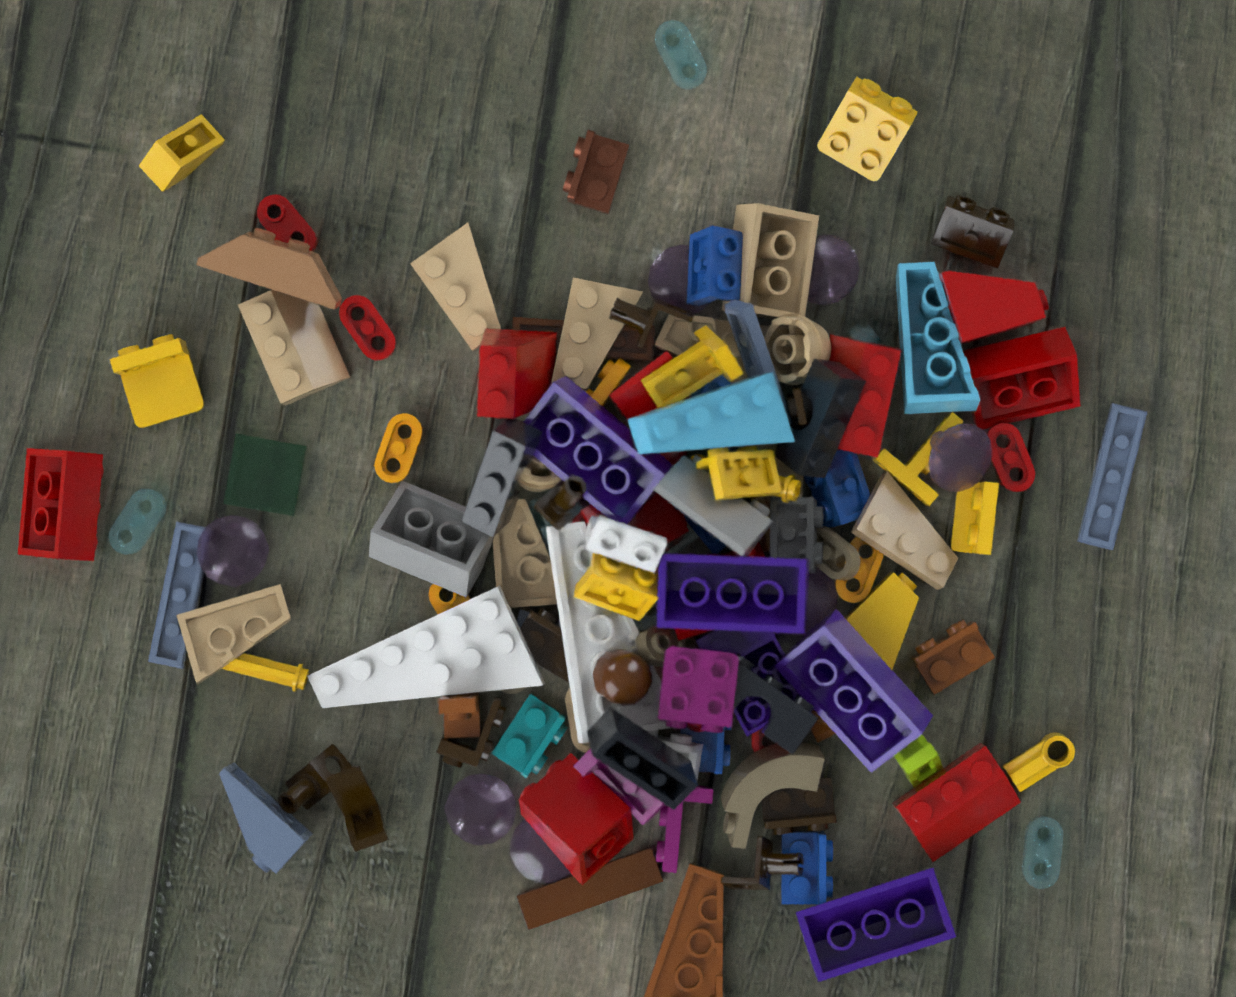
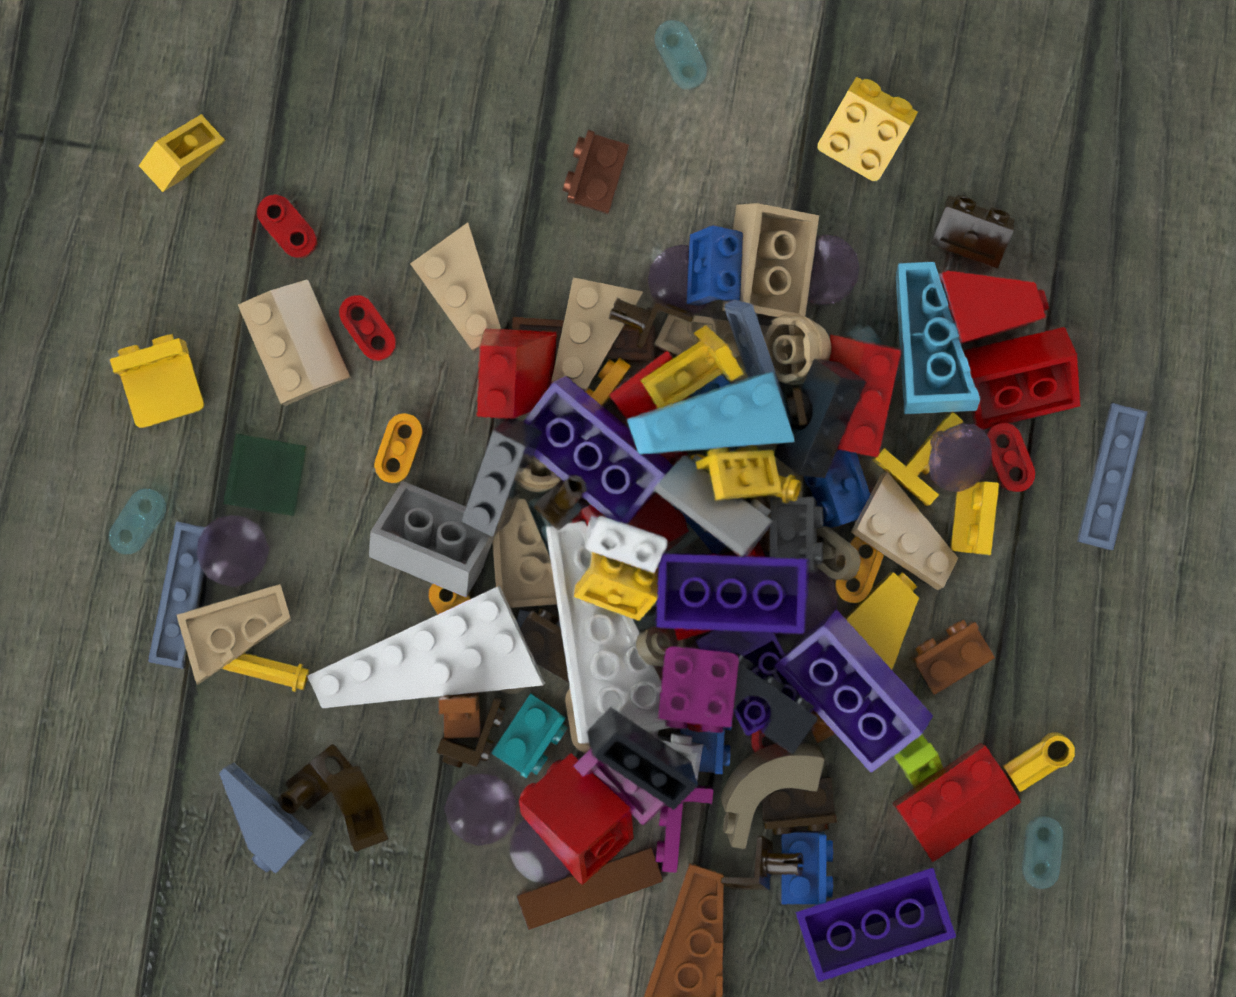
(60, 504): red slope -> none
(275, 265): medium nougat wedge -> none
(622, 677): reddish brown hair -> none

